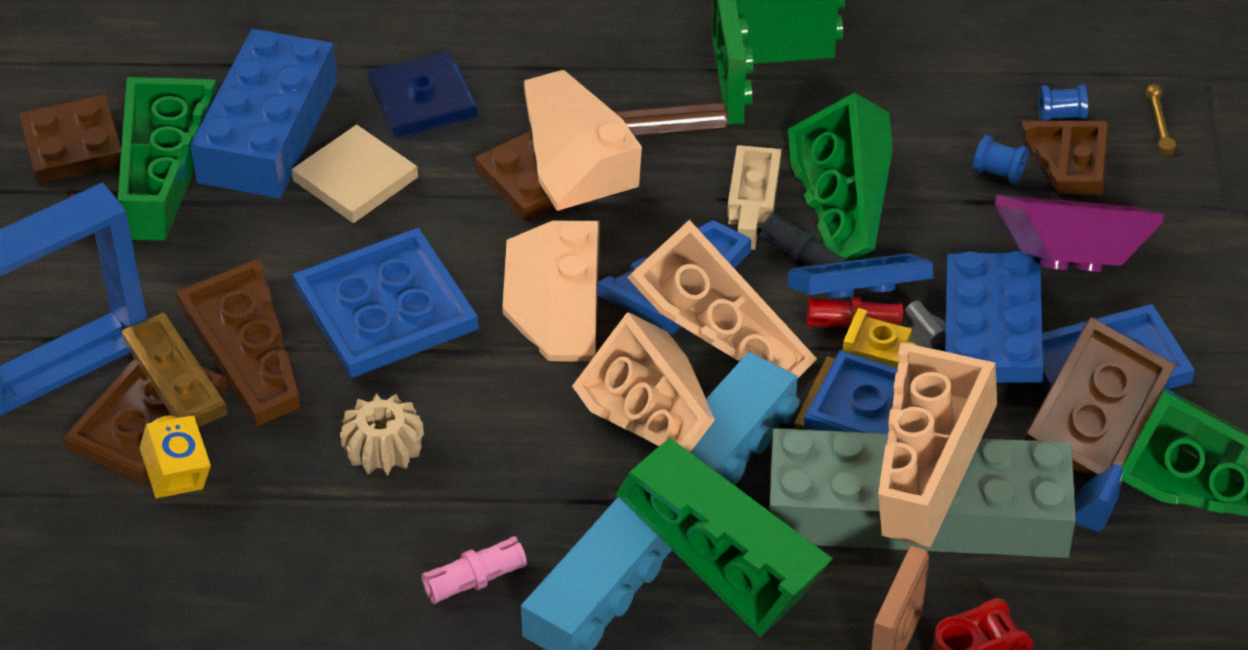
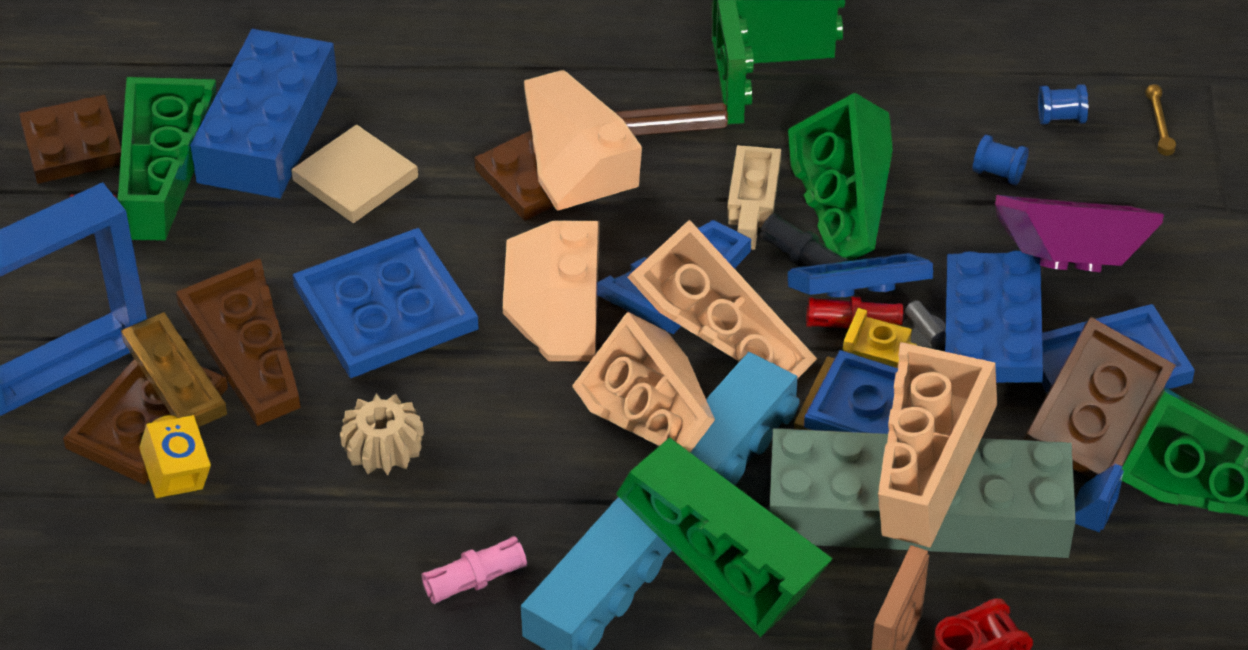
(422, 94): clear blue plate -> none
(1070, 153): reddish brown wing -> none

